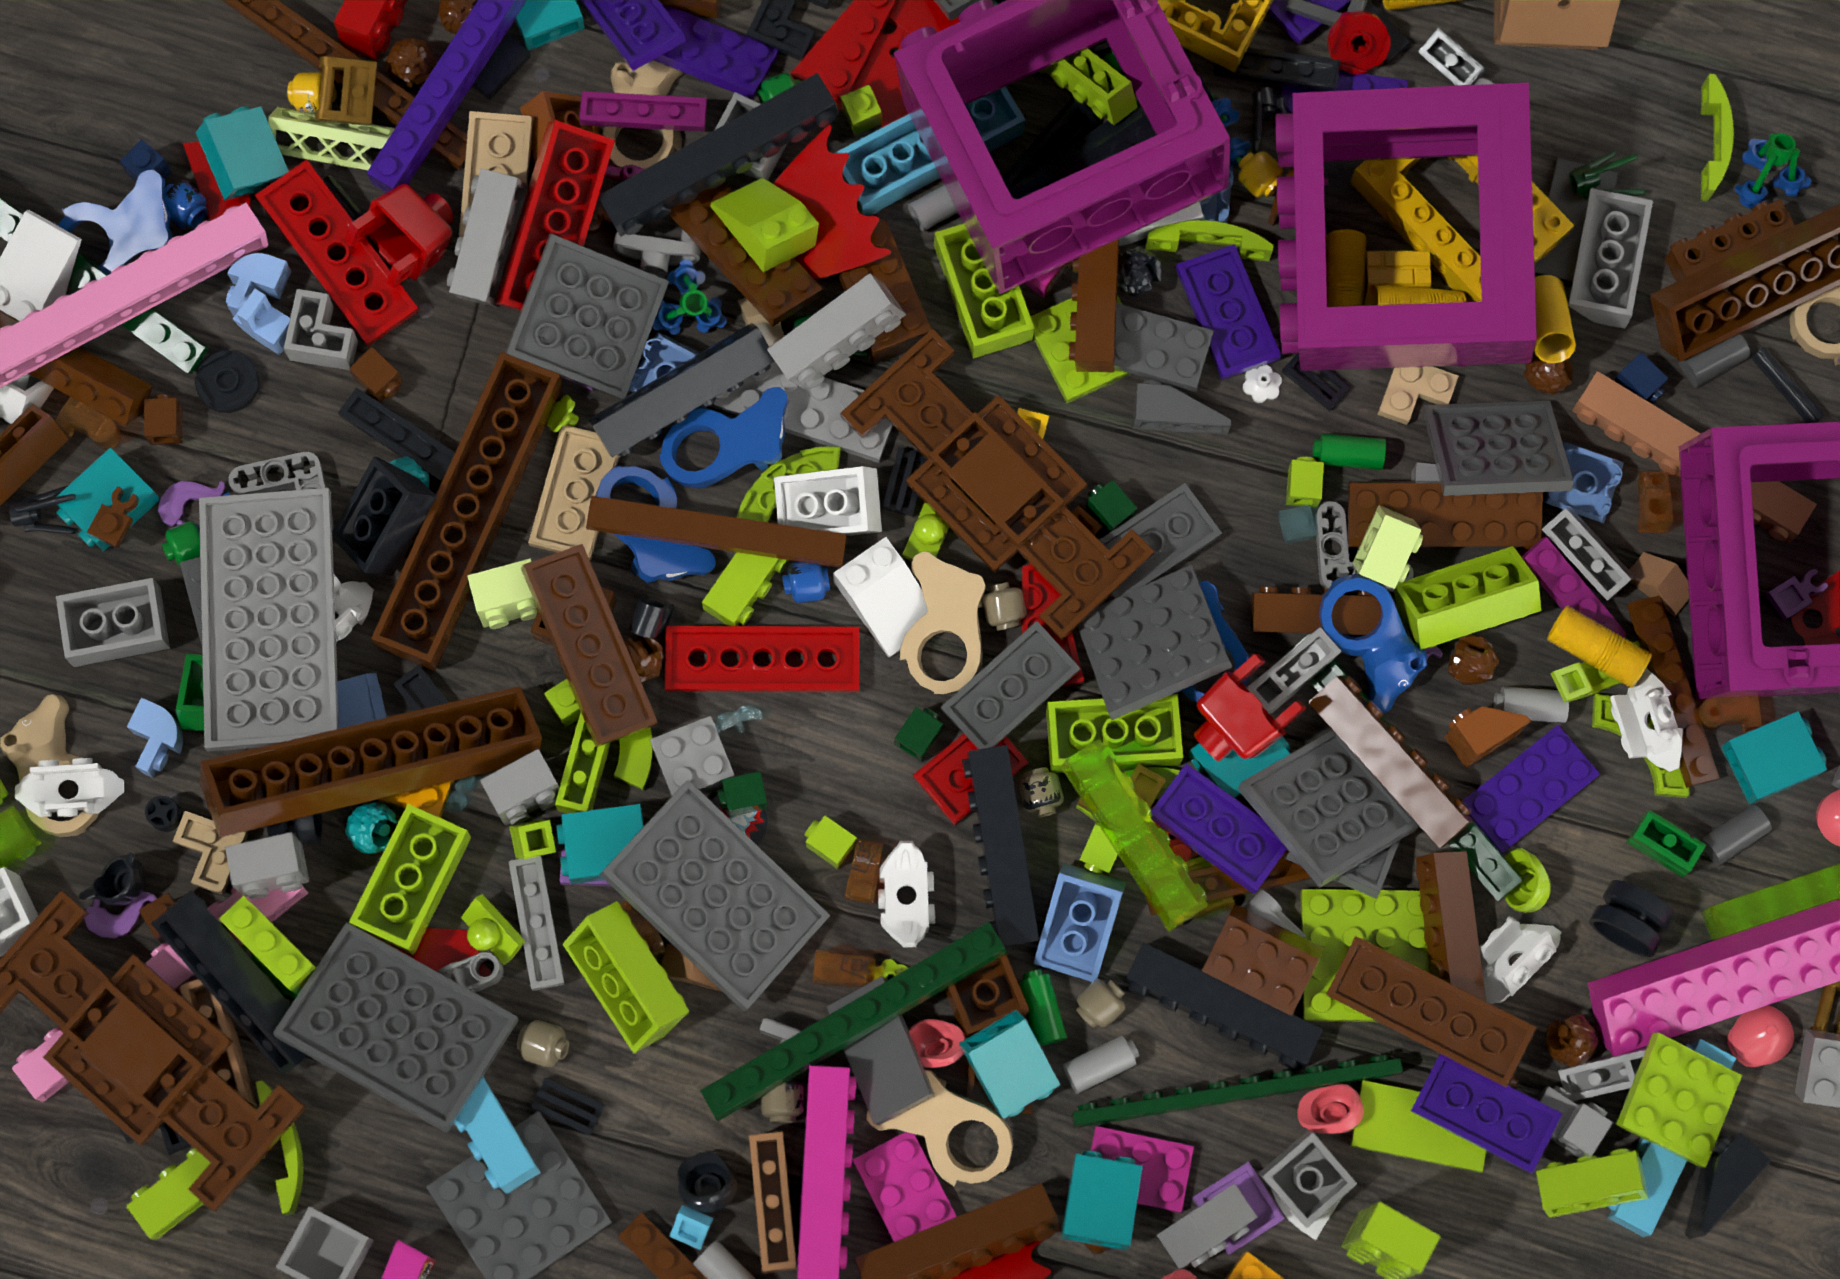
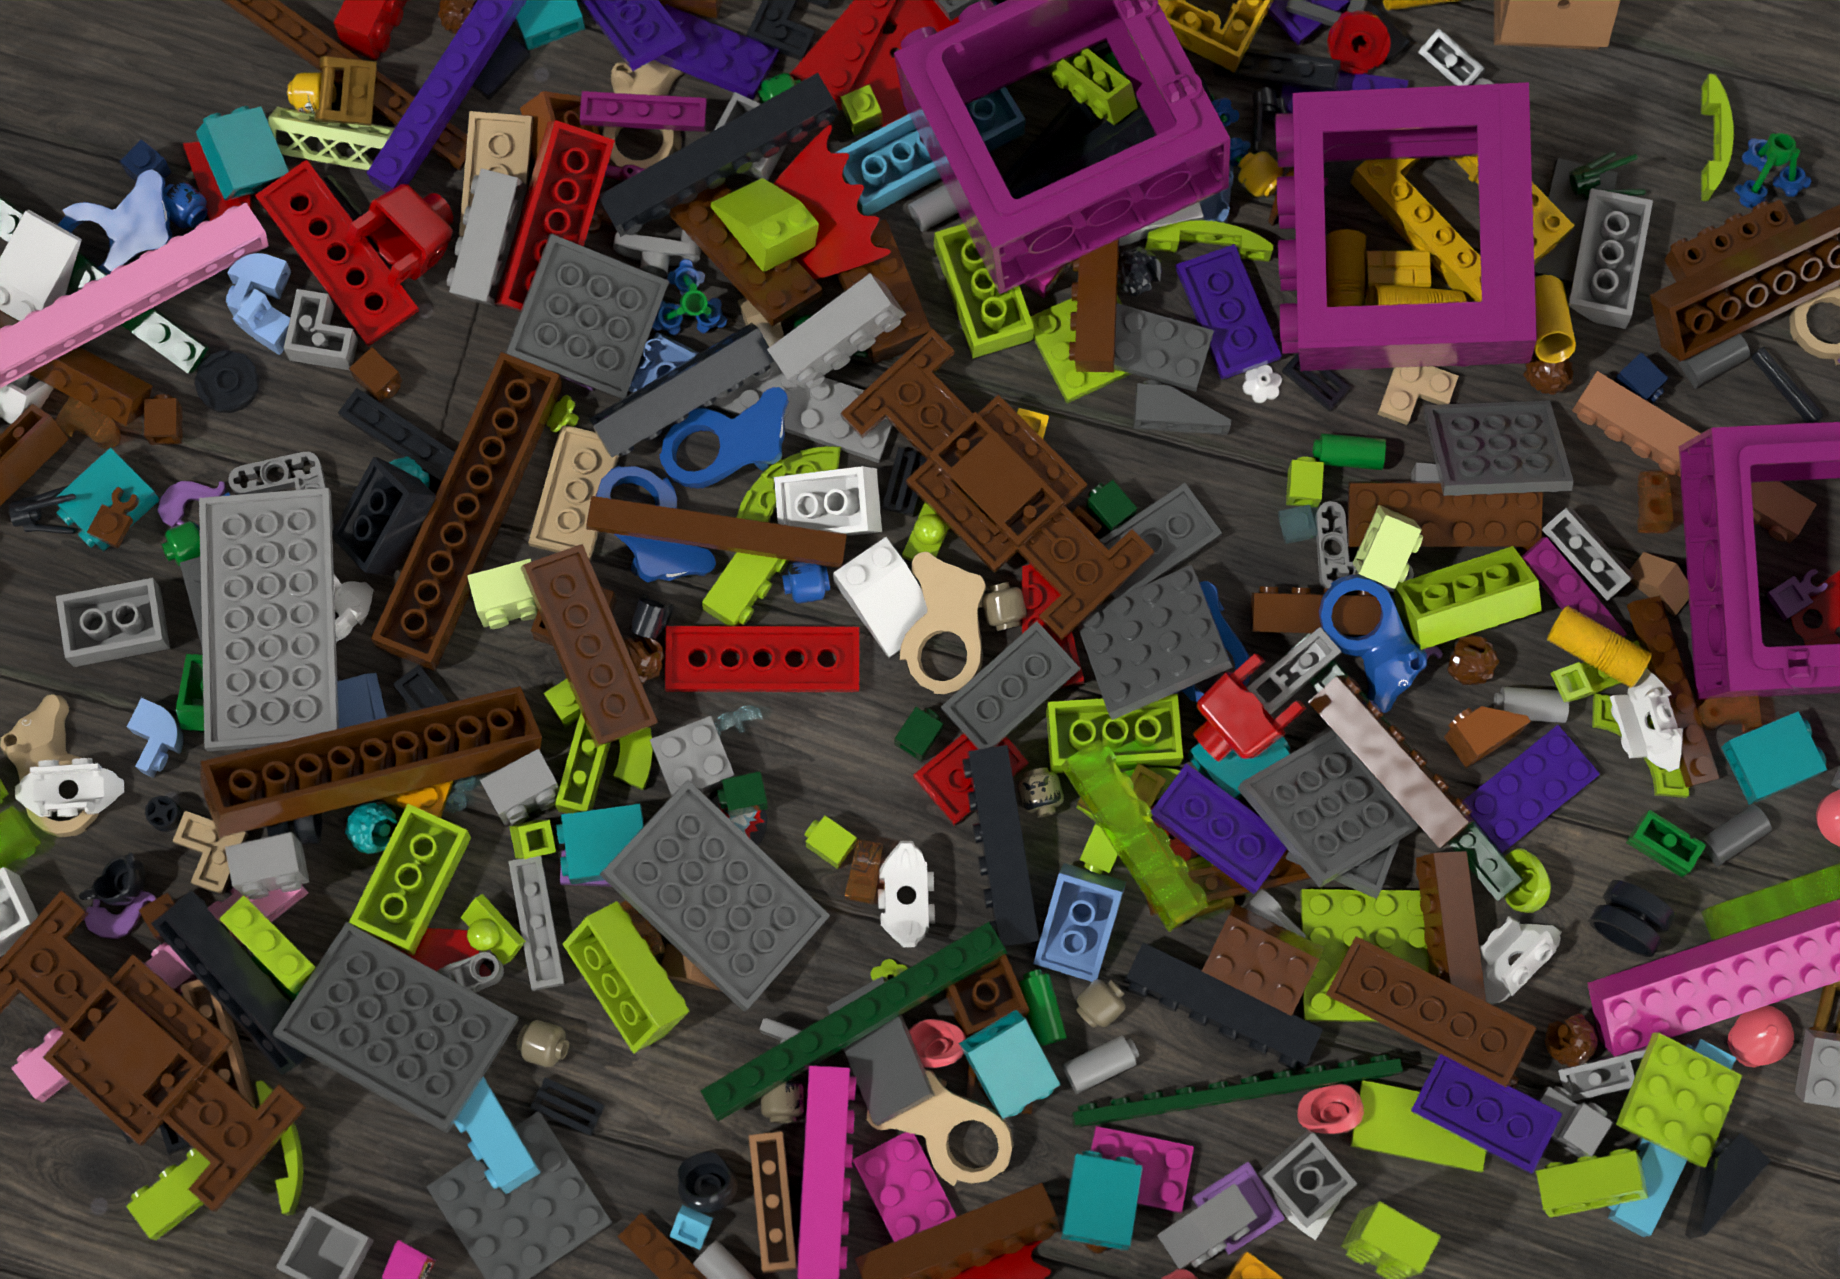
(411, 61): reddish brown piece -> none
(843, 969): clear orange leg -> none
(1593, 483): medium blue slope -> none

